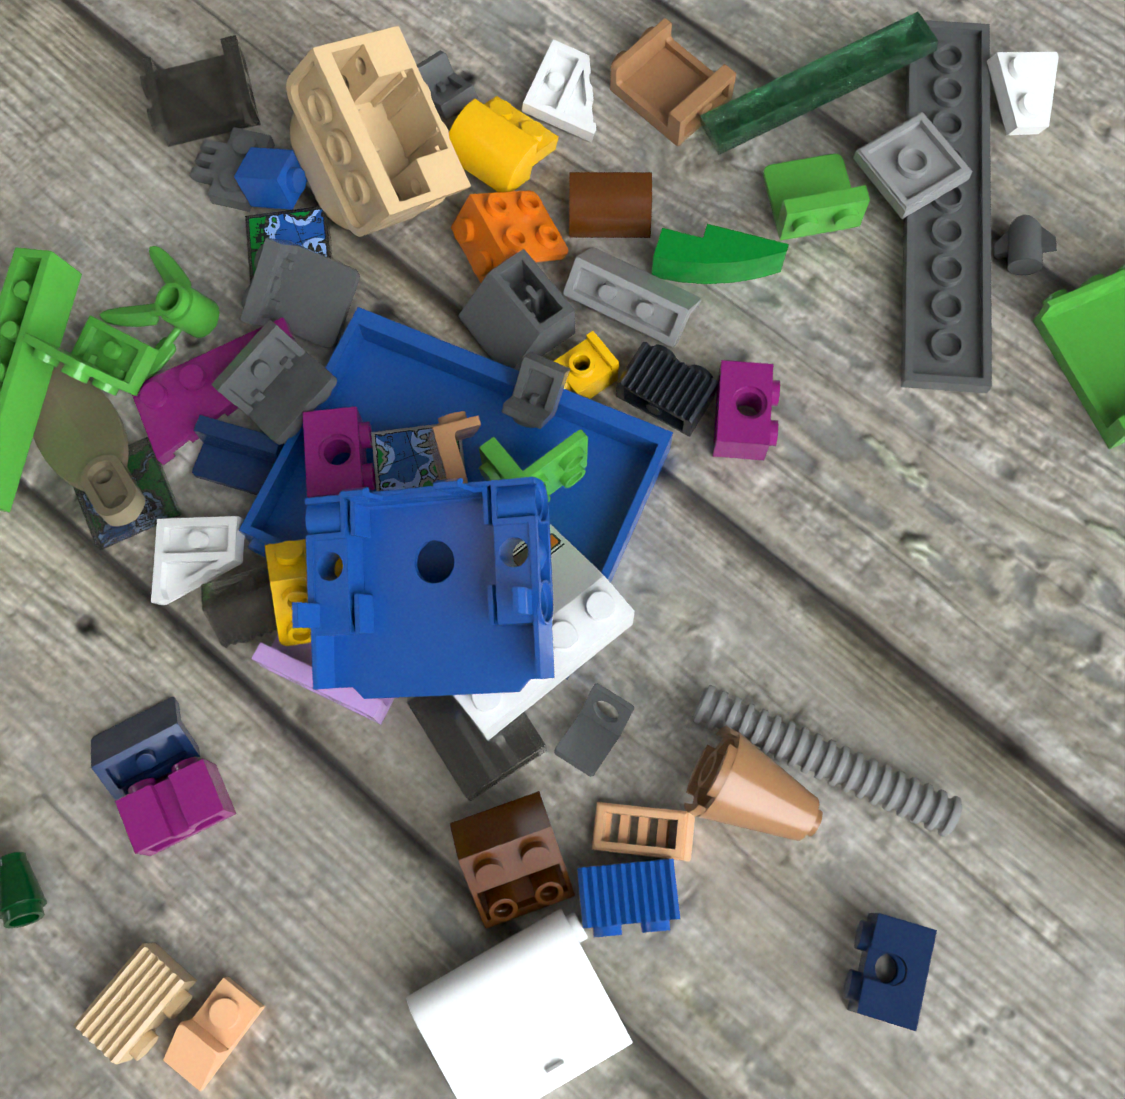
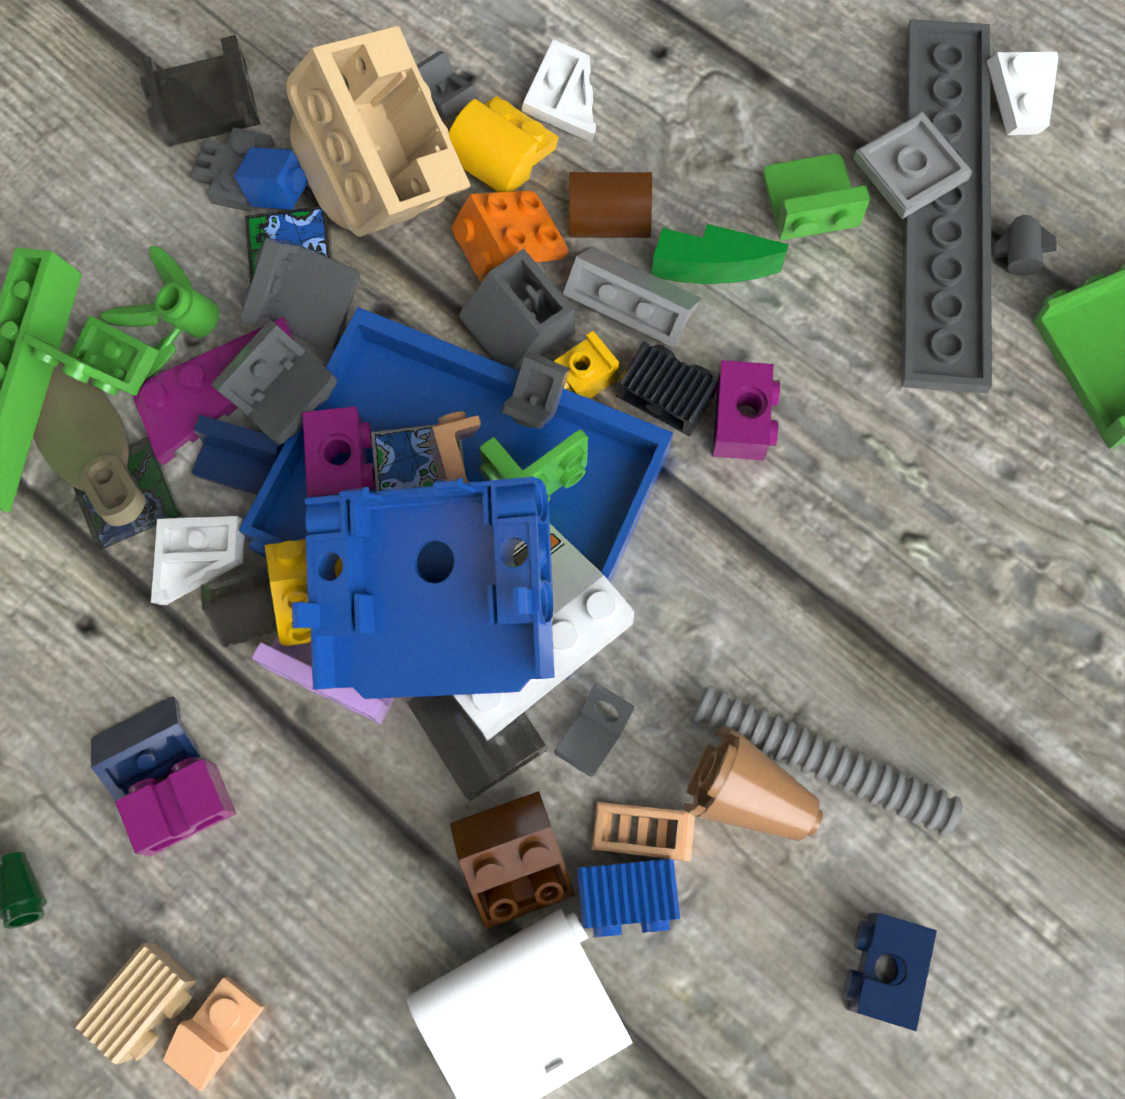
(668, 83): medium nougat panel -> none
(819, 82): clear green plate -> none

